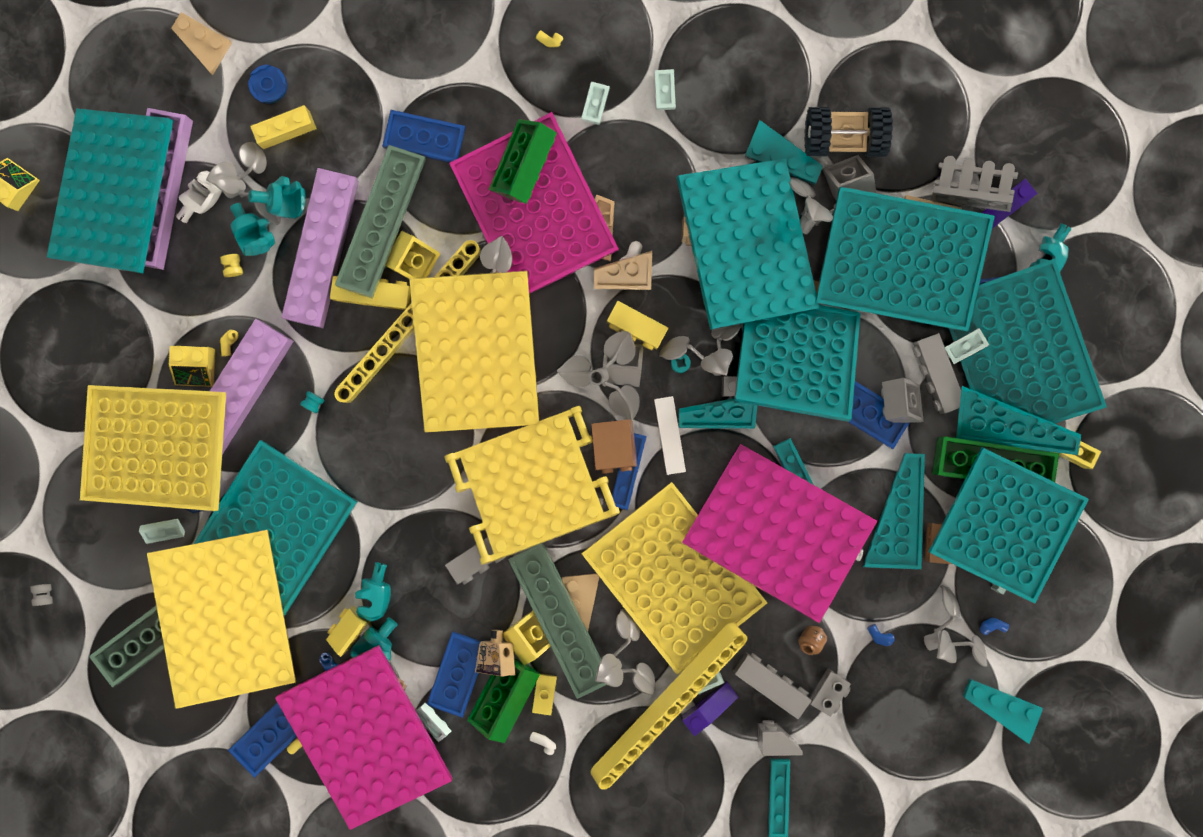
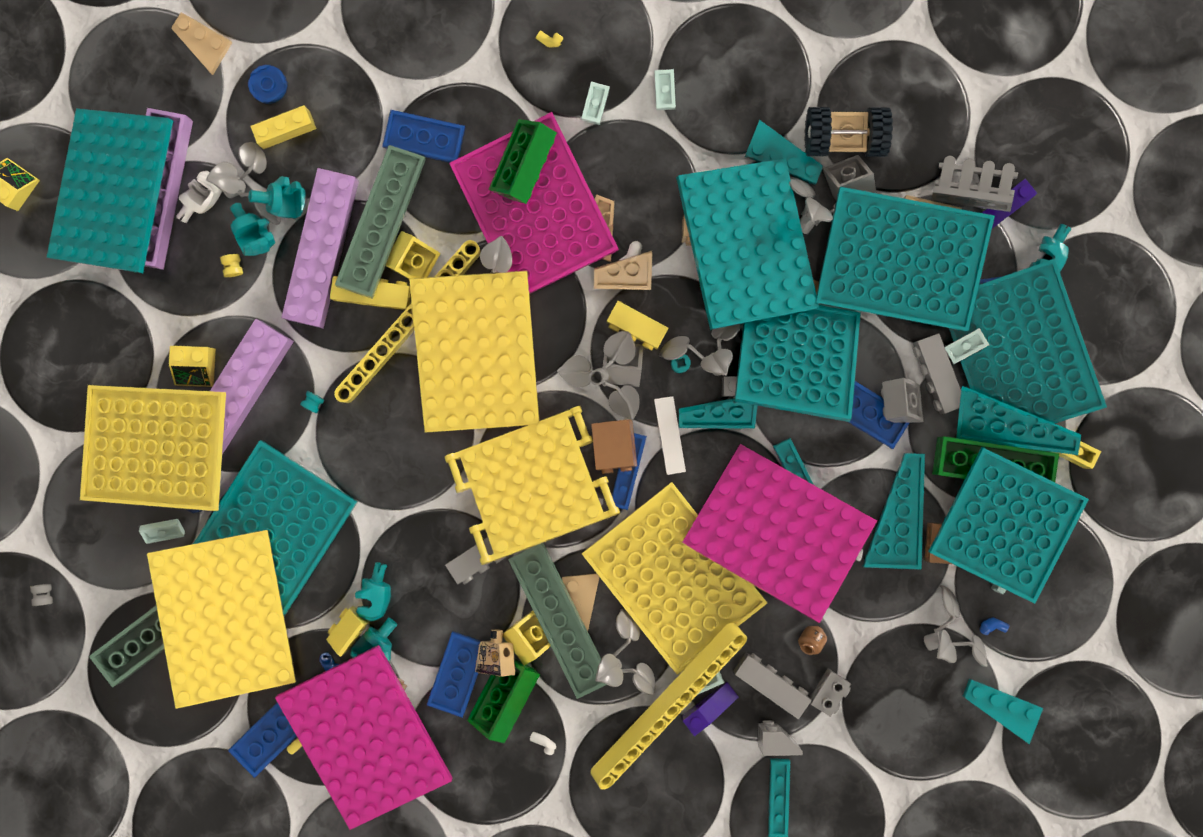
(226, 342): light yellow arm -> none
(432, 722): light aqua plate -> none
(544, 694): light yellow plate -> none
(879, 638): blue arm -> none

